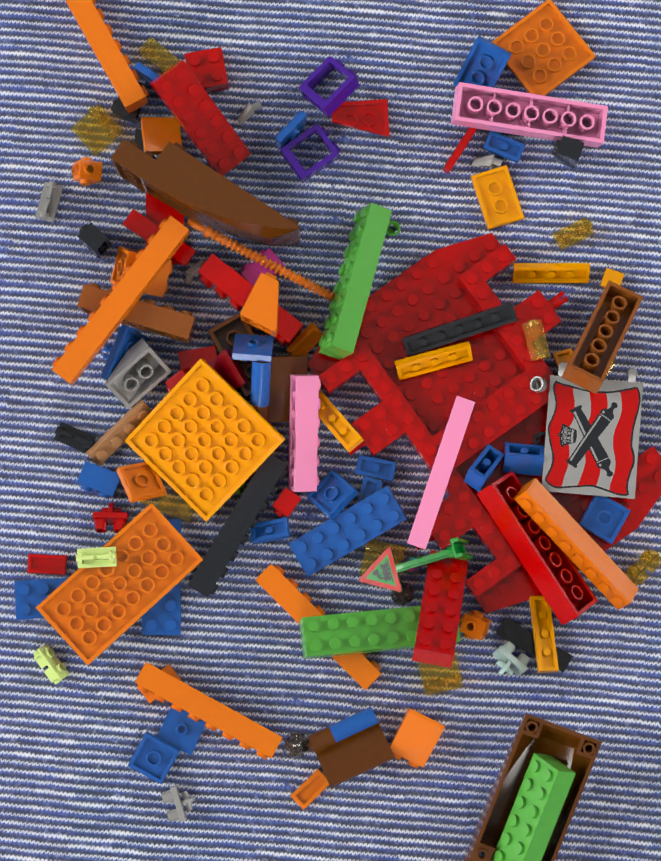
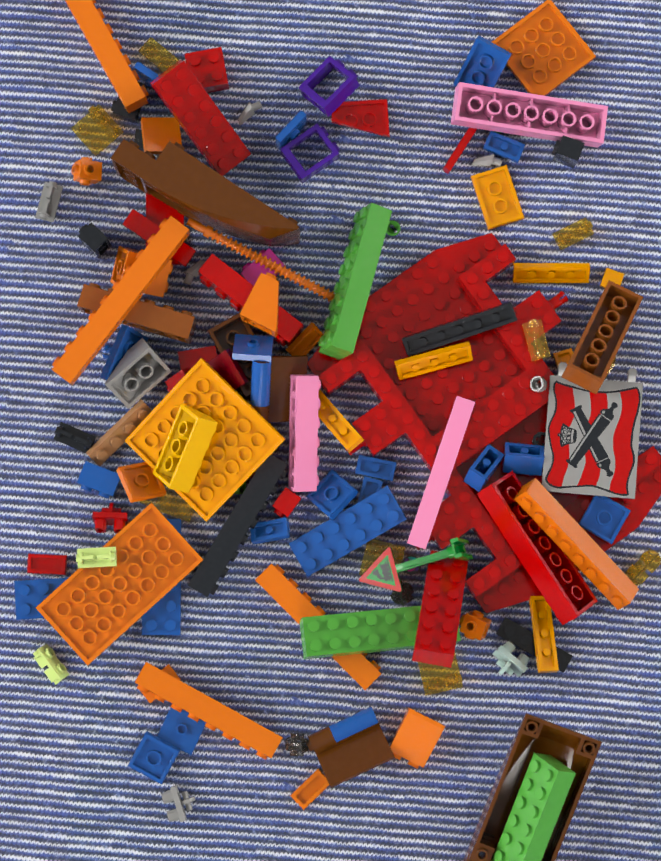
(185, 448): none -> yellow slope

